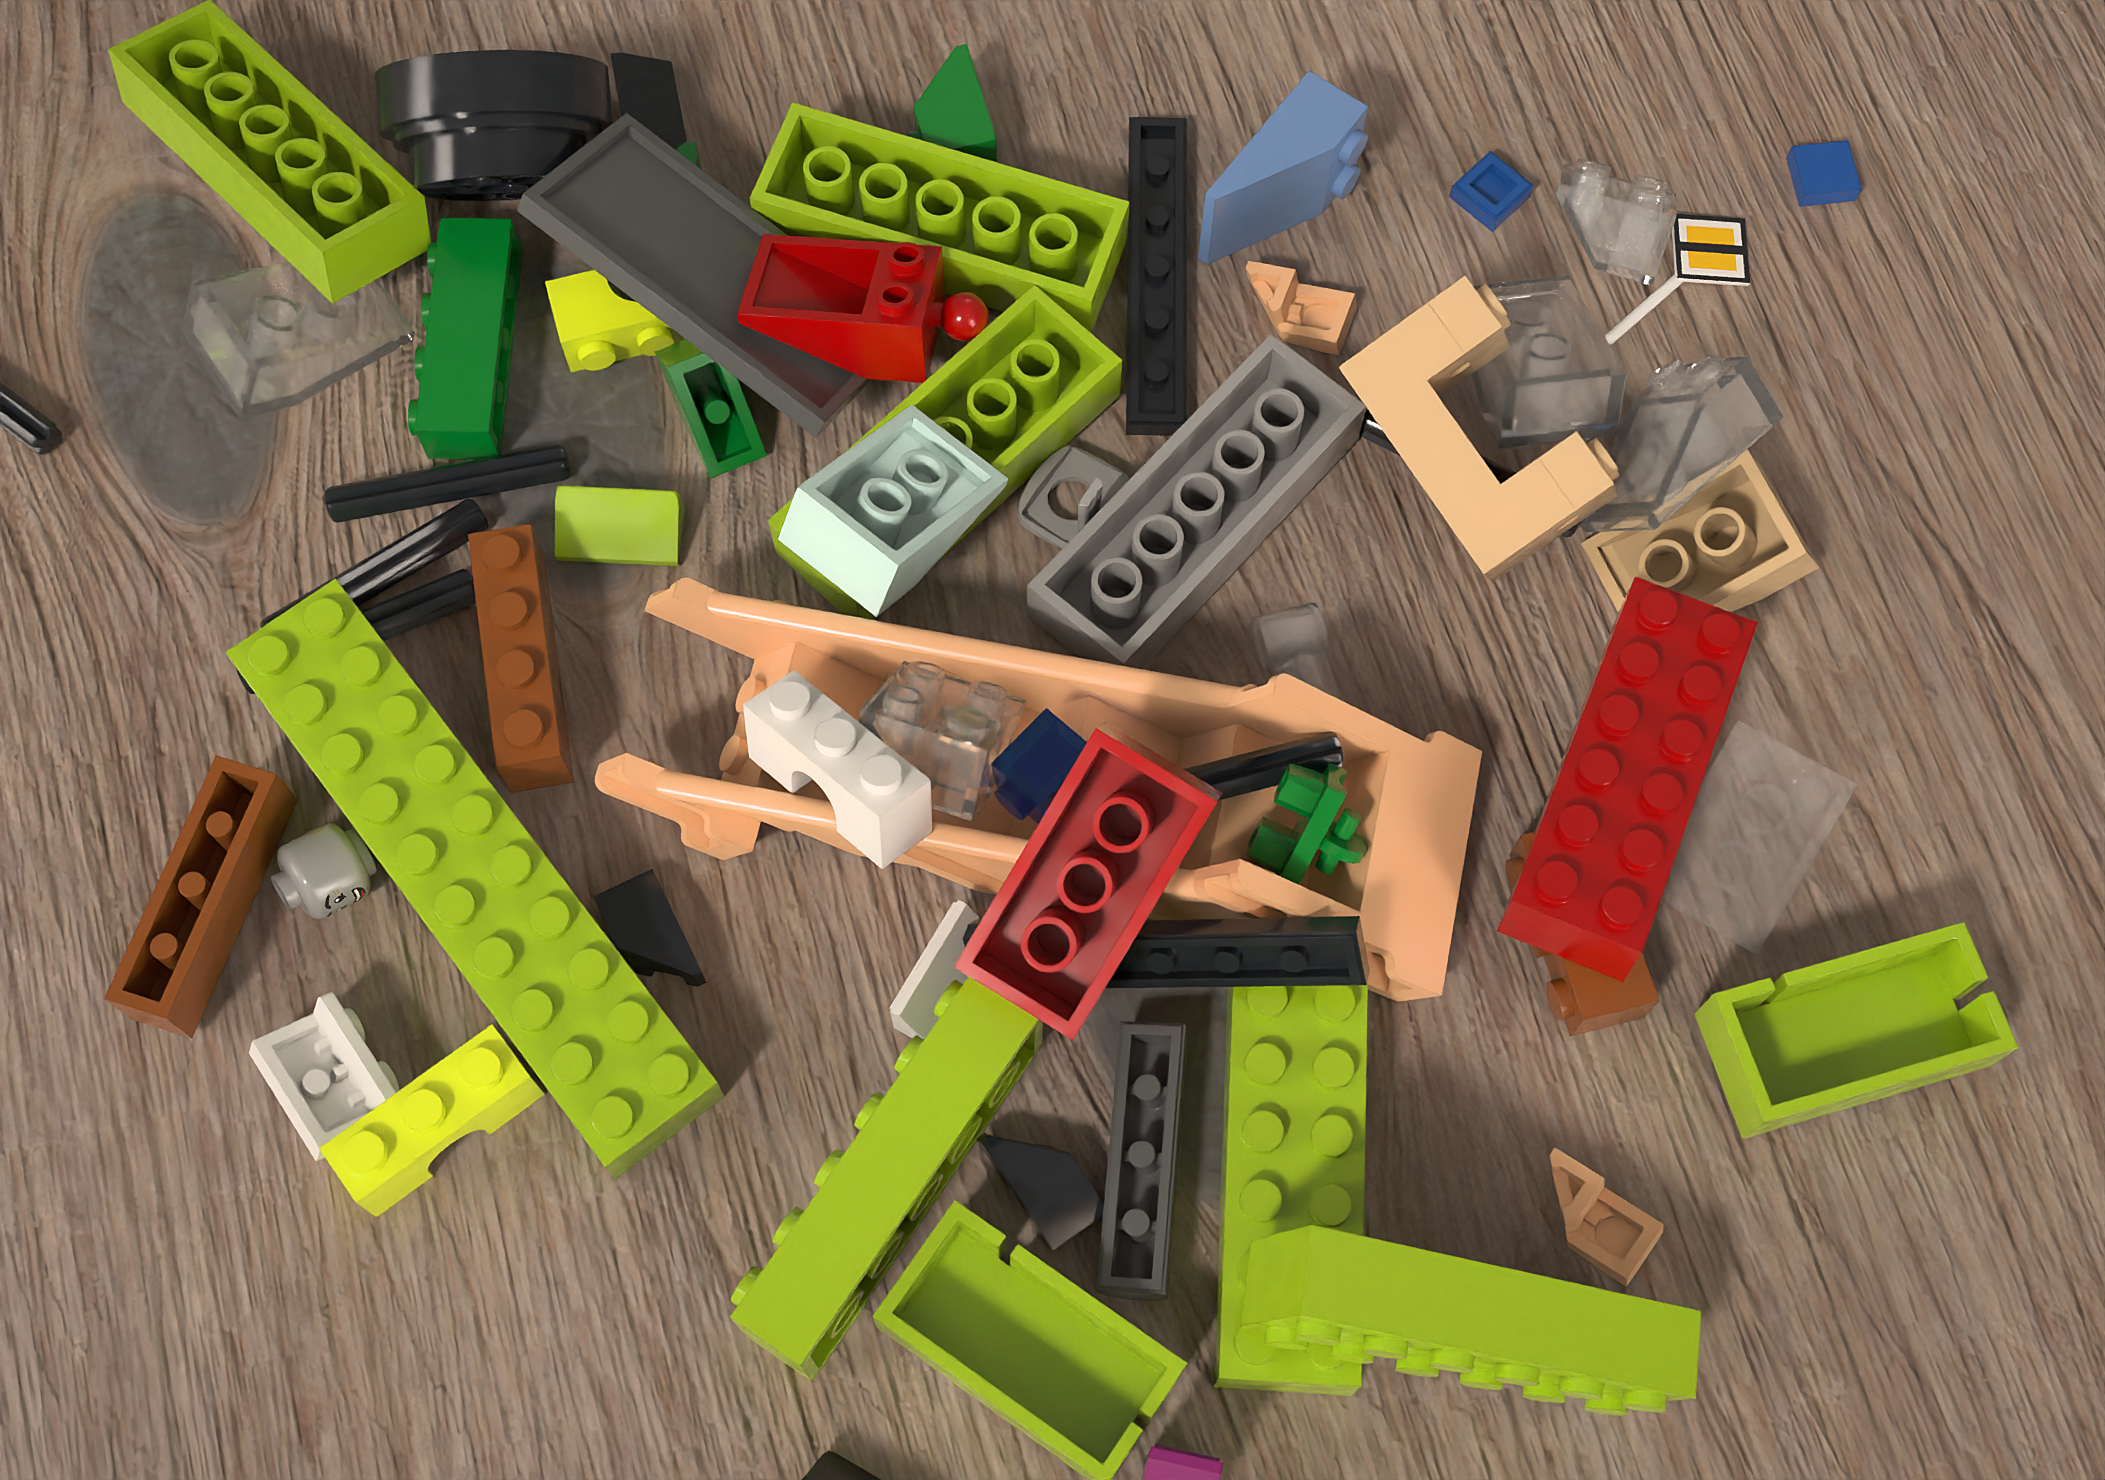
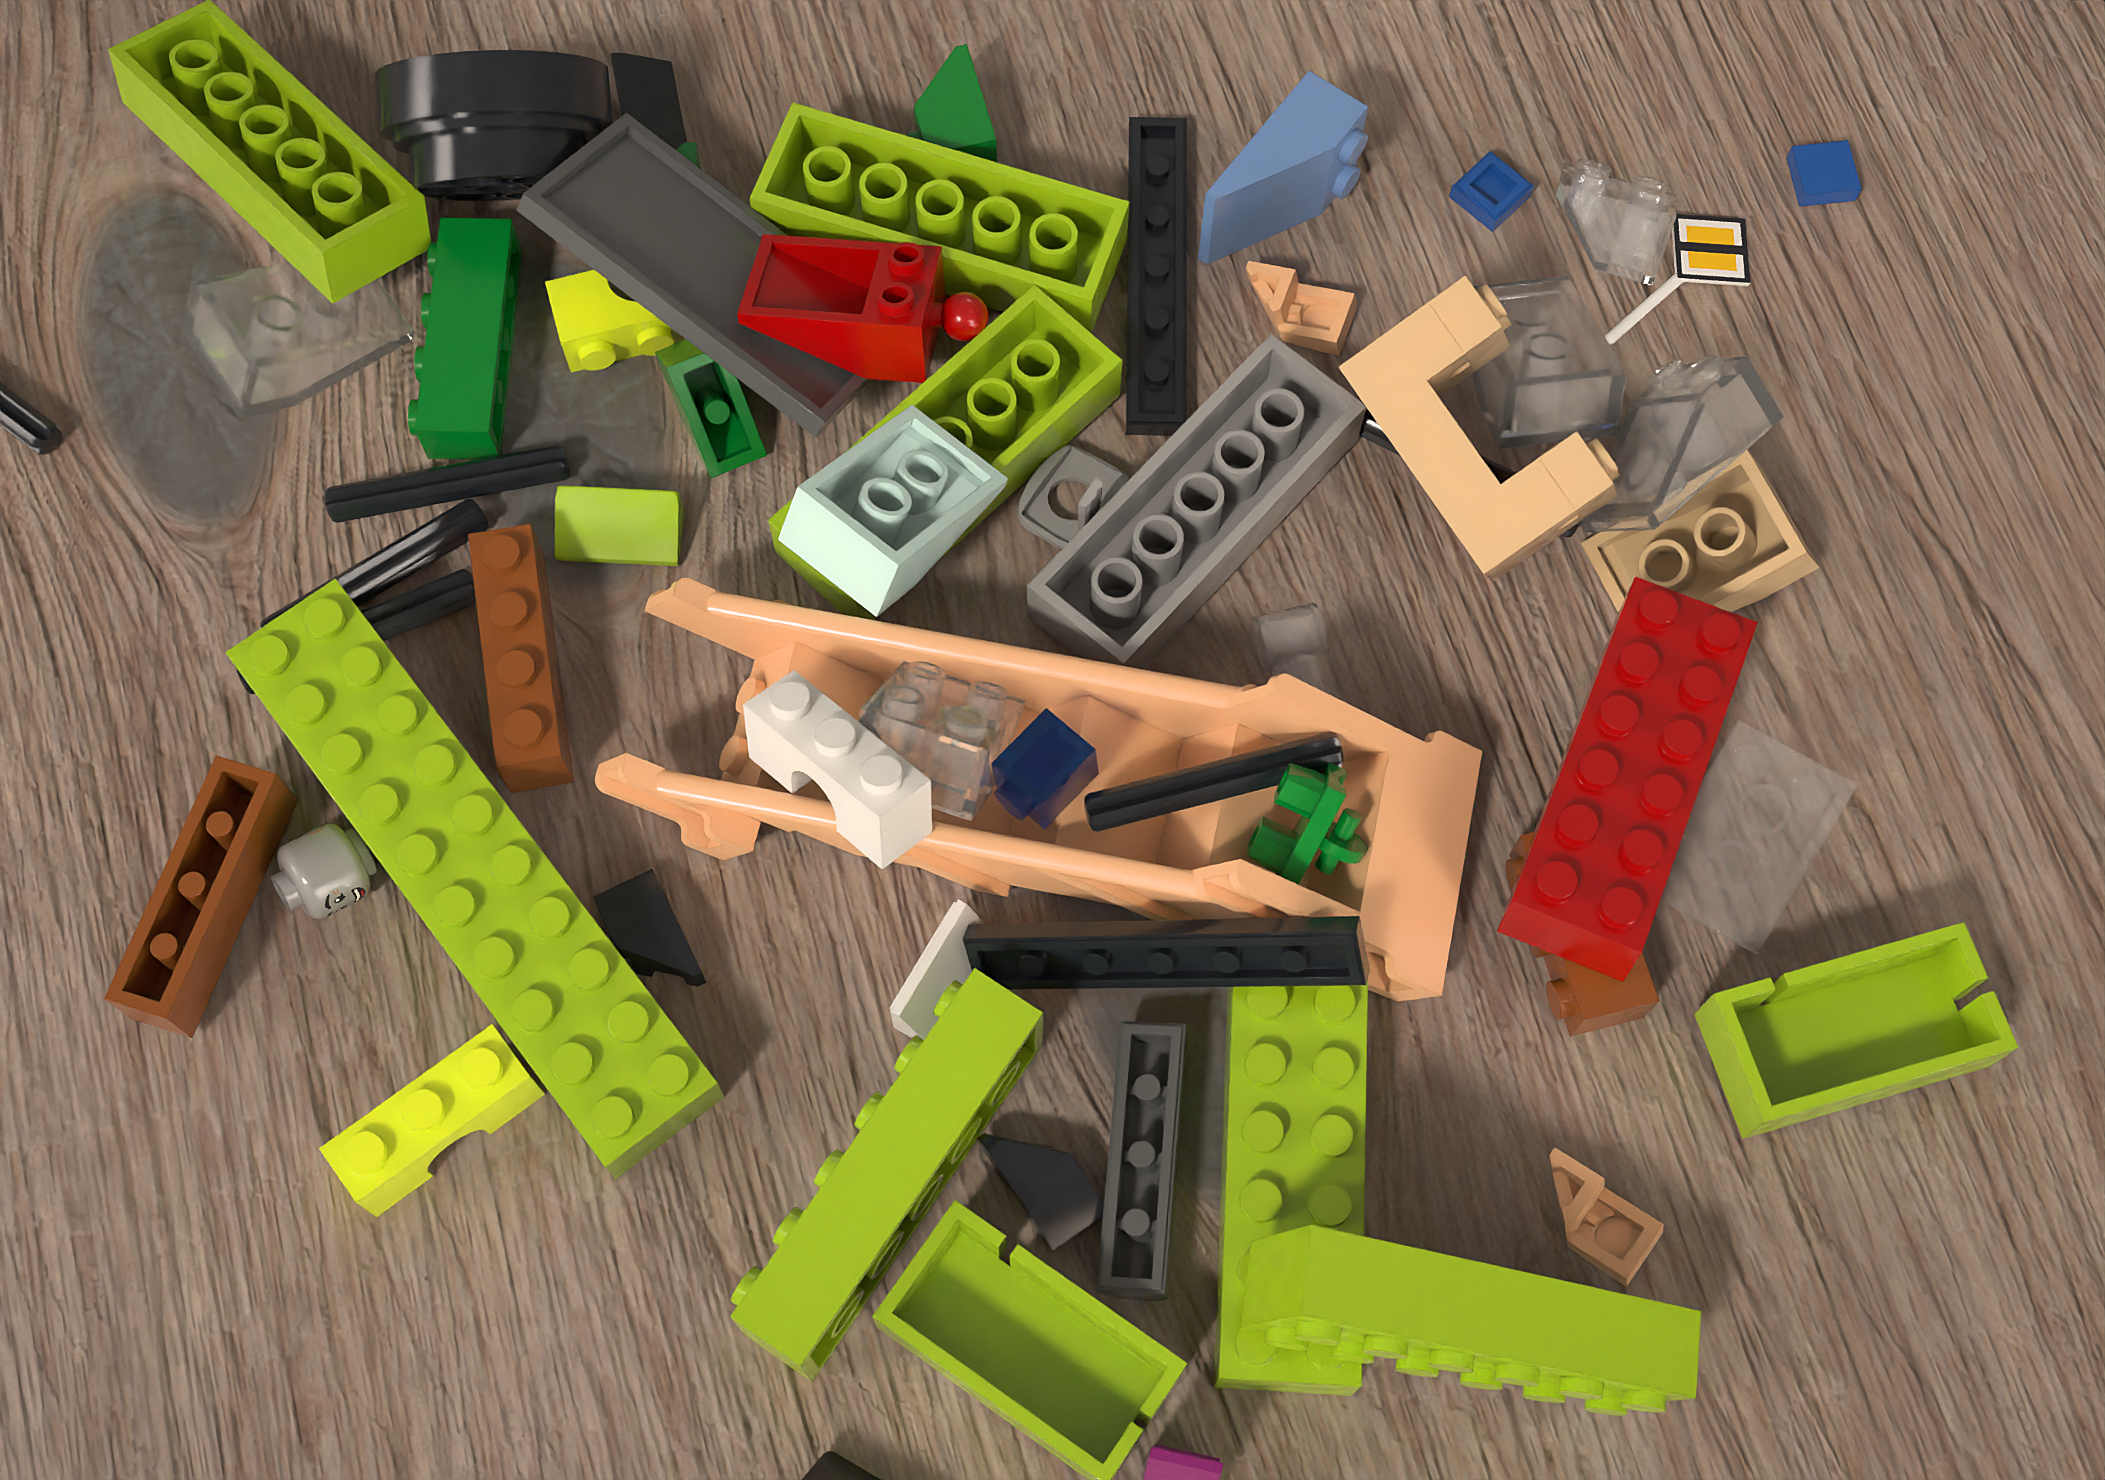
(323, 1072): white bracket -> none
(1087, 879): red brick -> none

